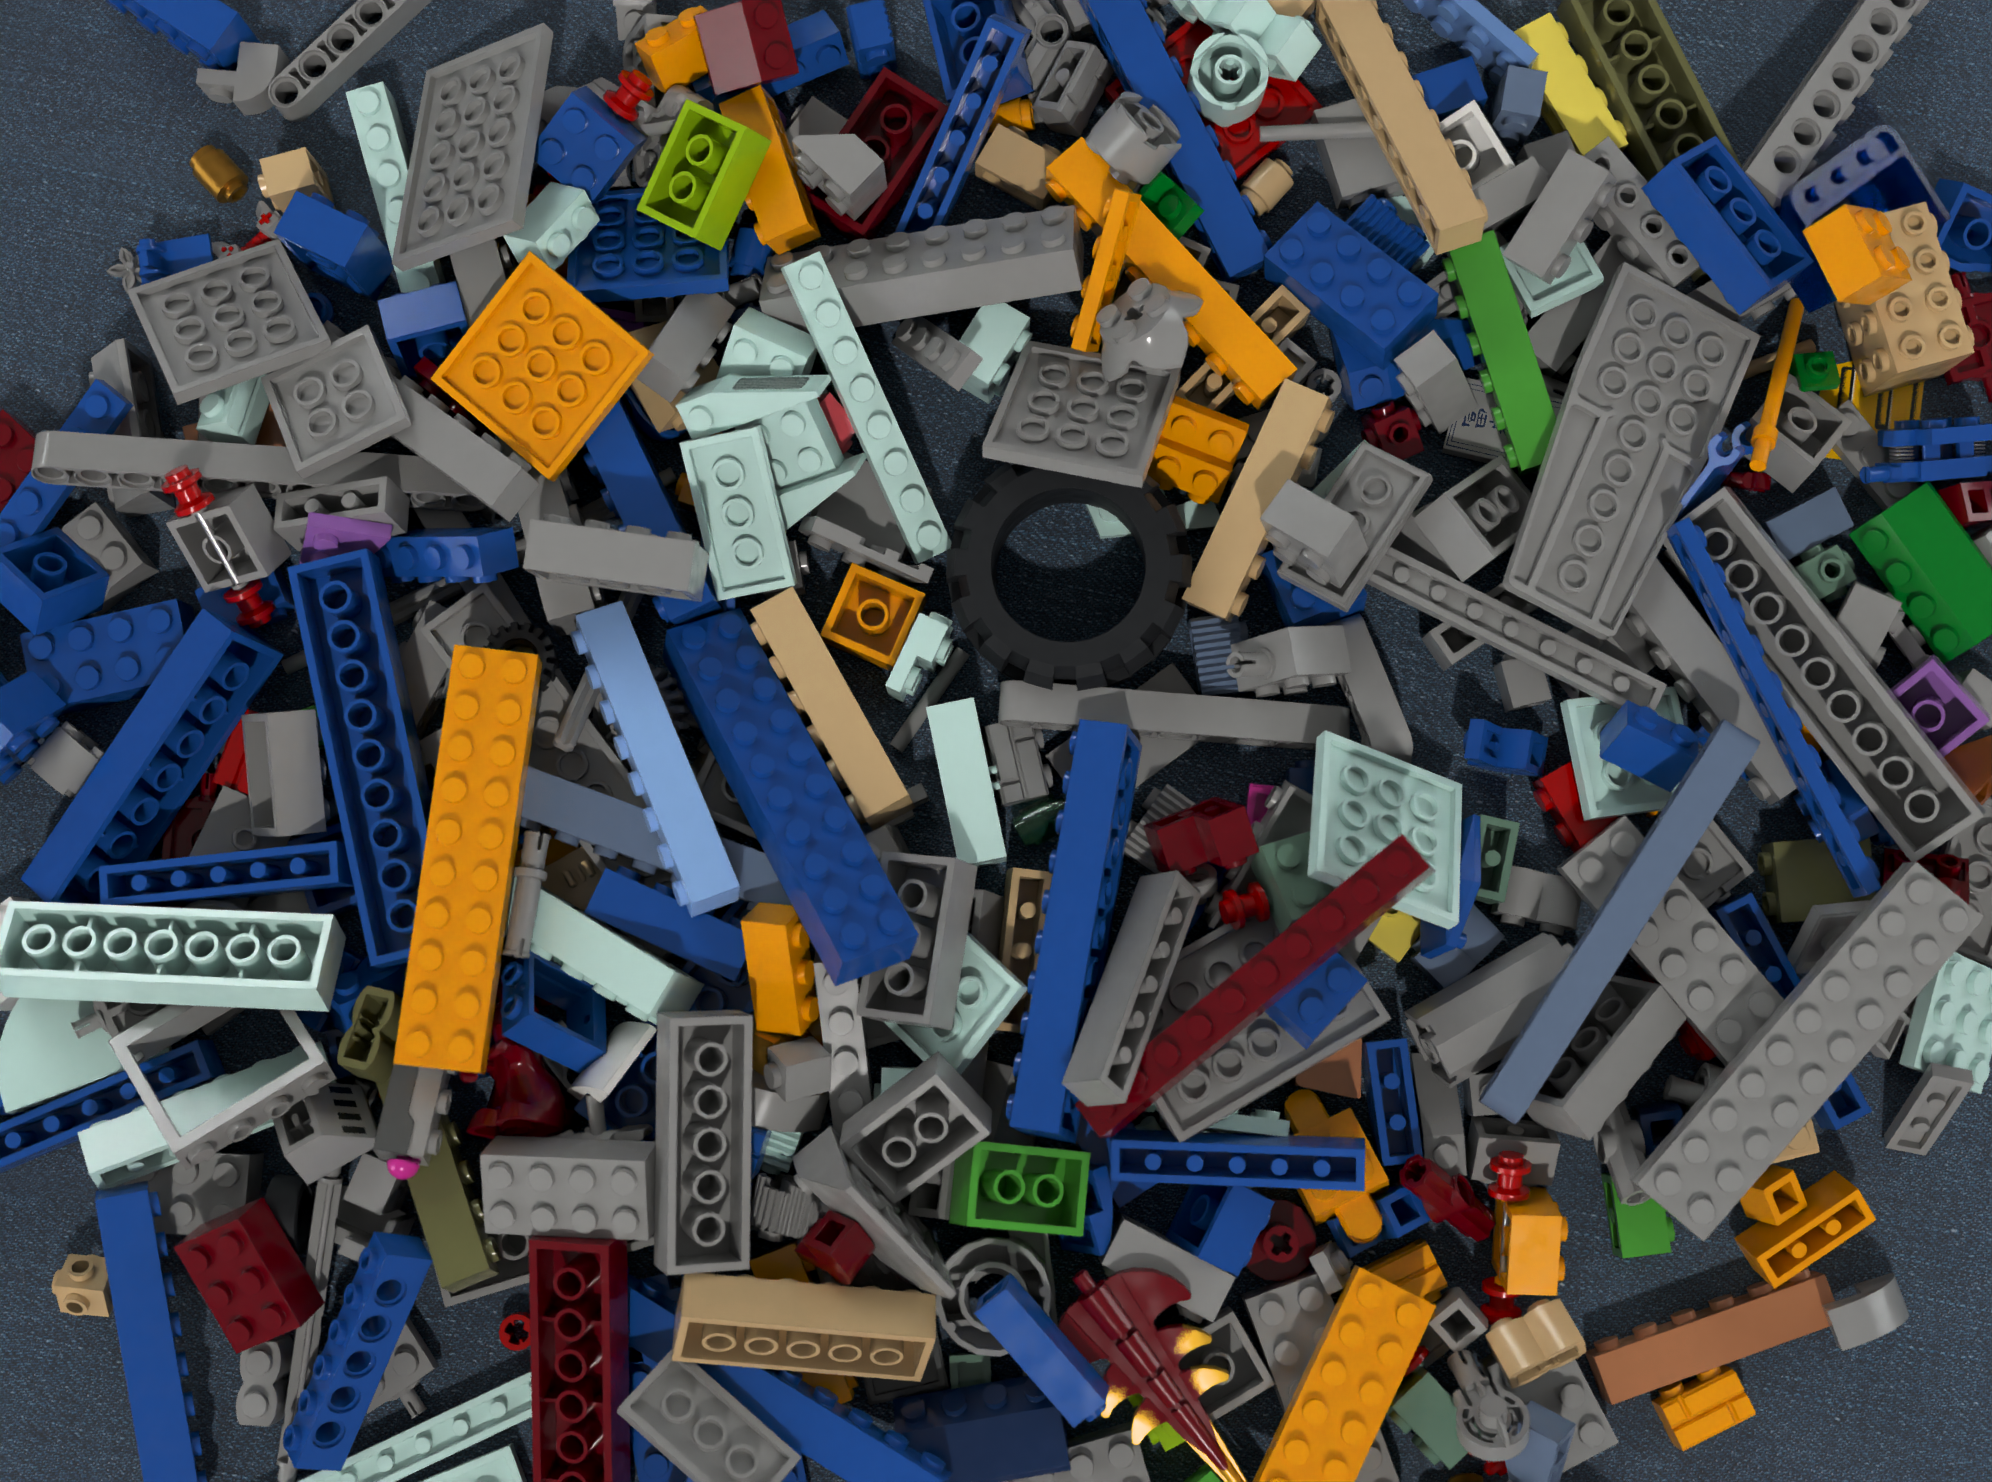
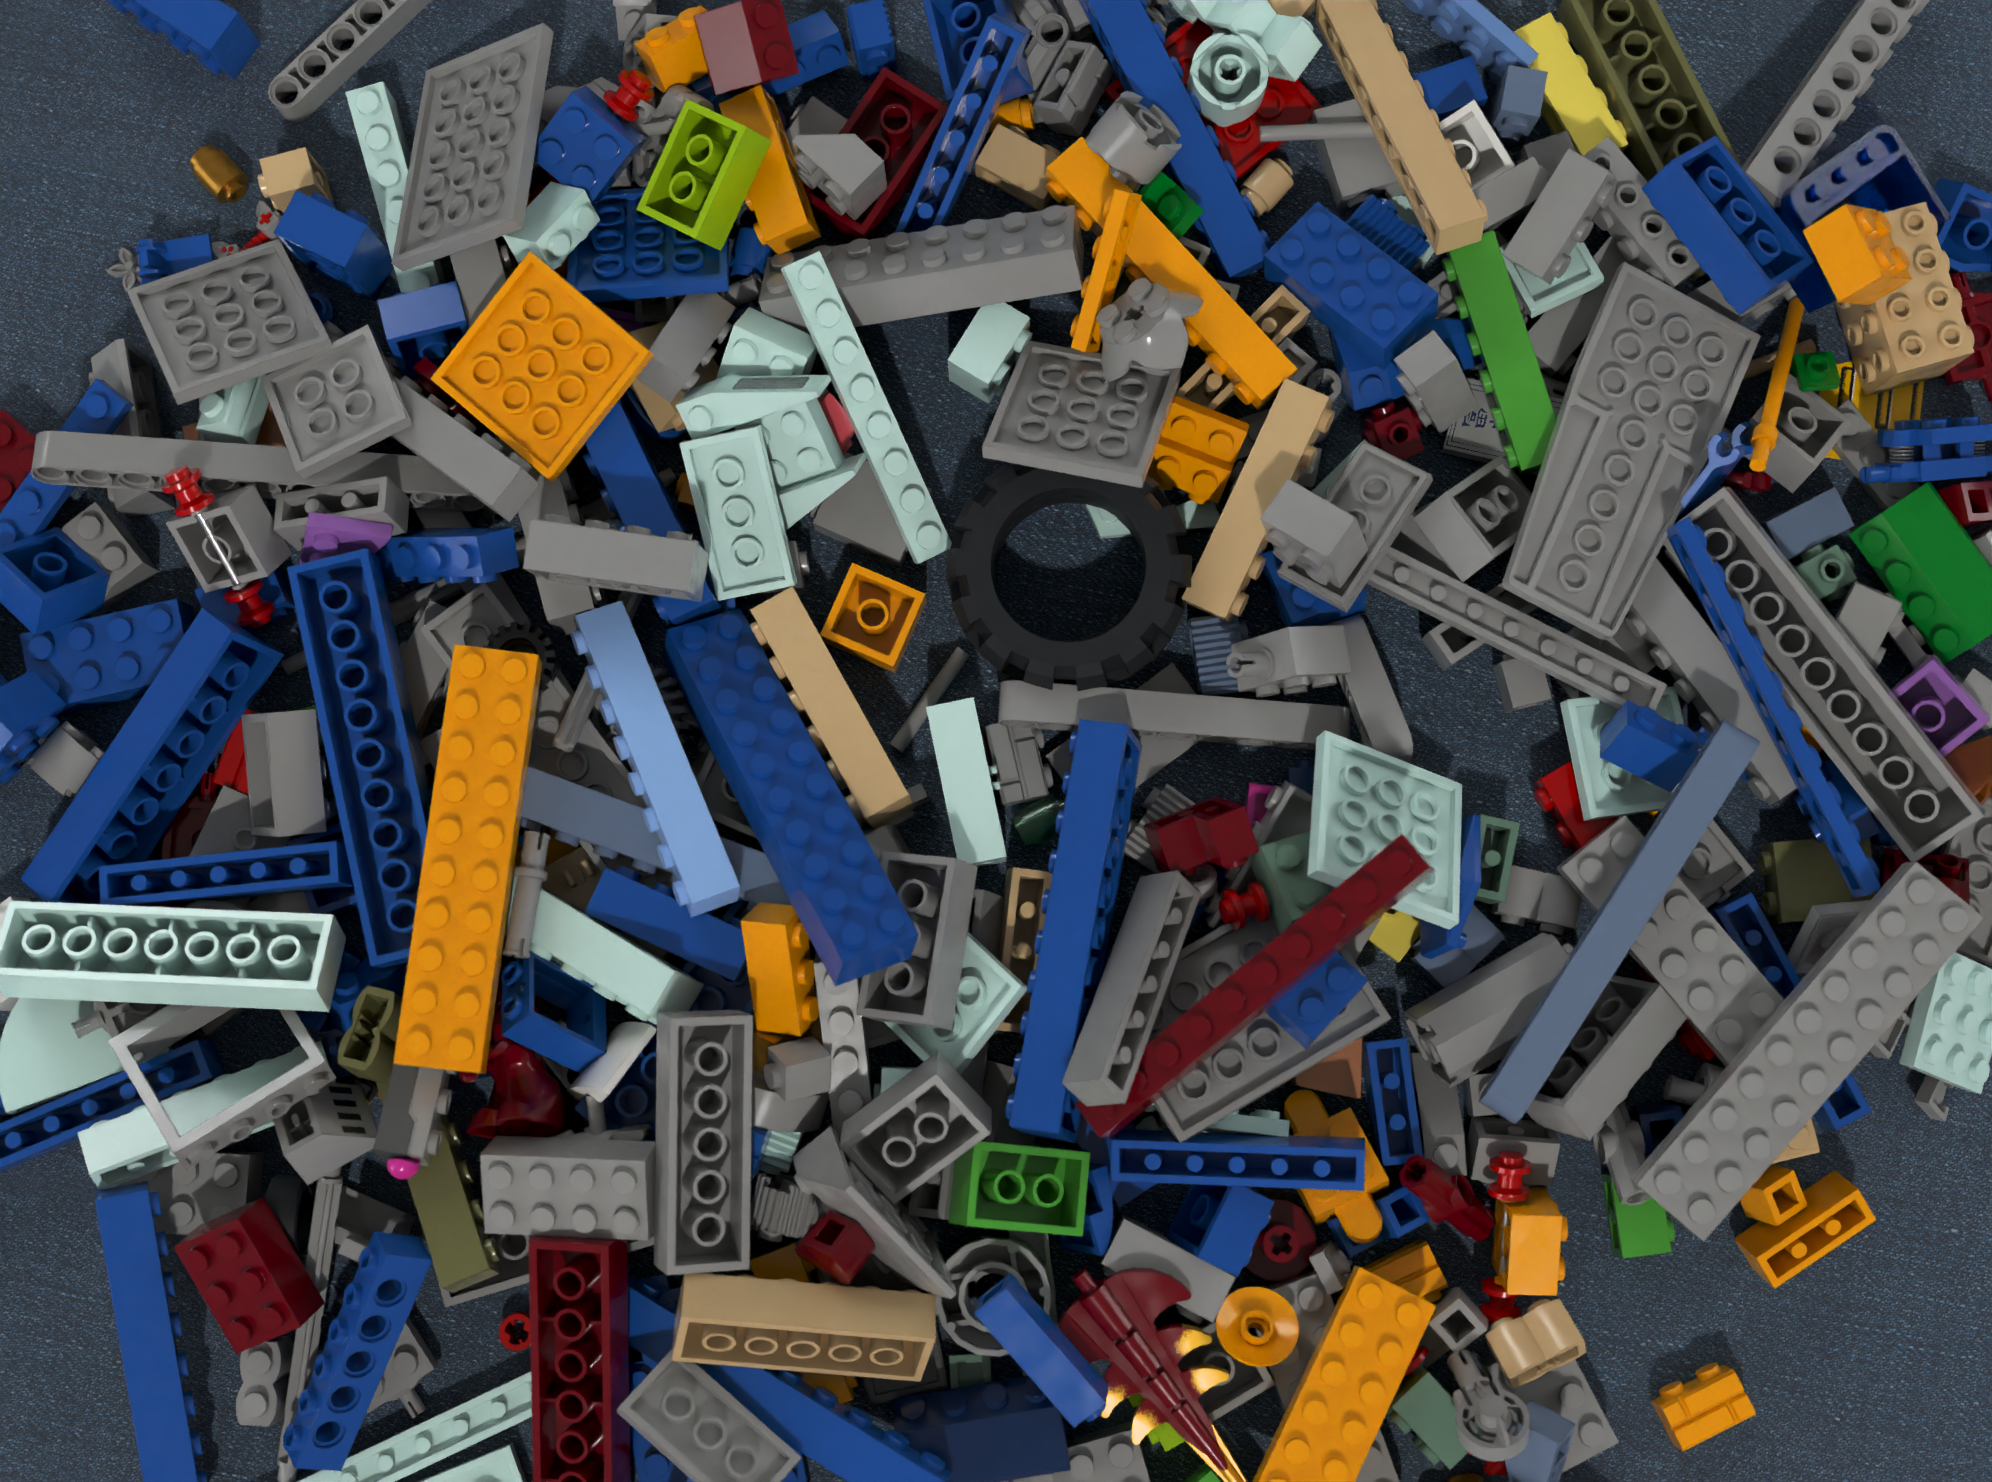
(83, 1286): tan brick -> none
(250, 82): light grey brick -> none
(375, 1187): light grey brick -> none
(885, 561): light grey wing -> none
(925, 648): light aqua plate -> none
(936, 351): light grey plate -> none
(1260, 1310): none -> light orange dish
(1504, 749): blue brick -> none
(1710, 1336): nougat brick -> none
(1868, 1314): light grey brick -> none
(1928, 1108): light grey plate -> none

